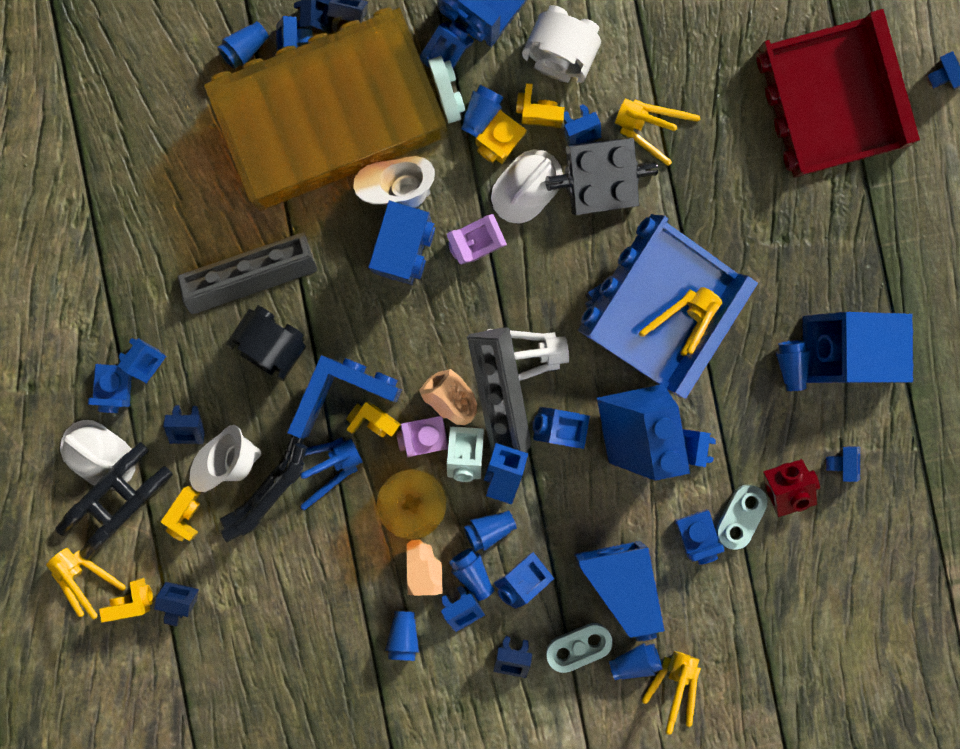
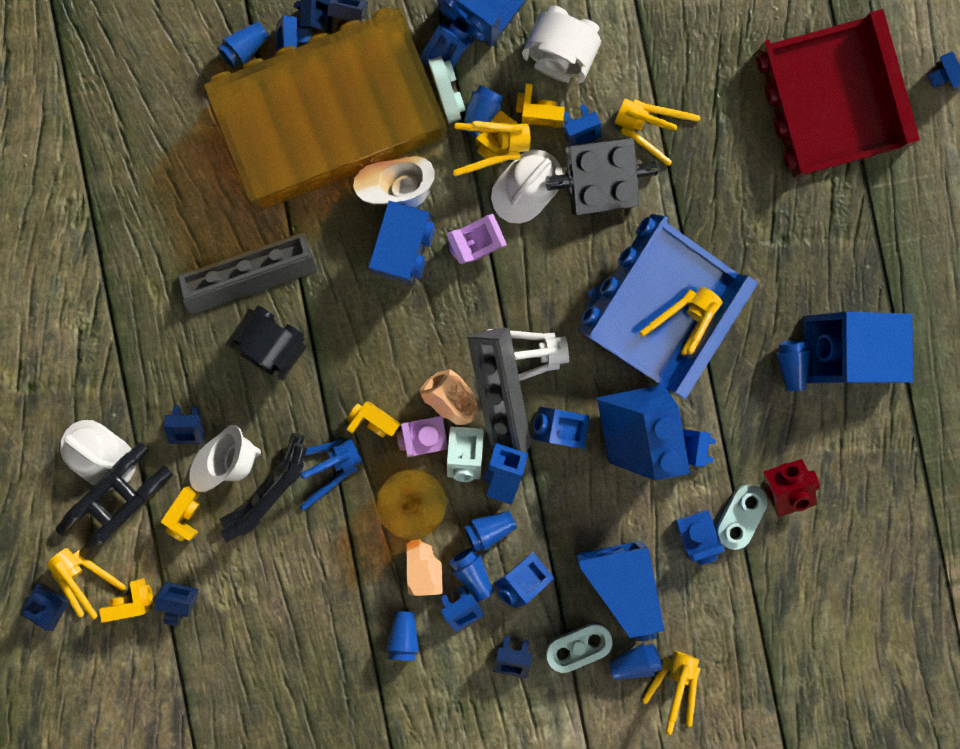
(44, 607): none -> dark blue tile
(111, 388): blue bracket -> none
(141, 360): blue tile -> none
(321, 382): blue bracket -> none
(512, 137): none -> yellow plant
(848, 463): blue tile -> none

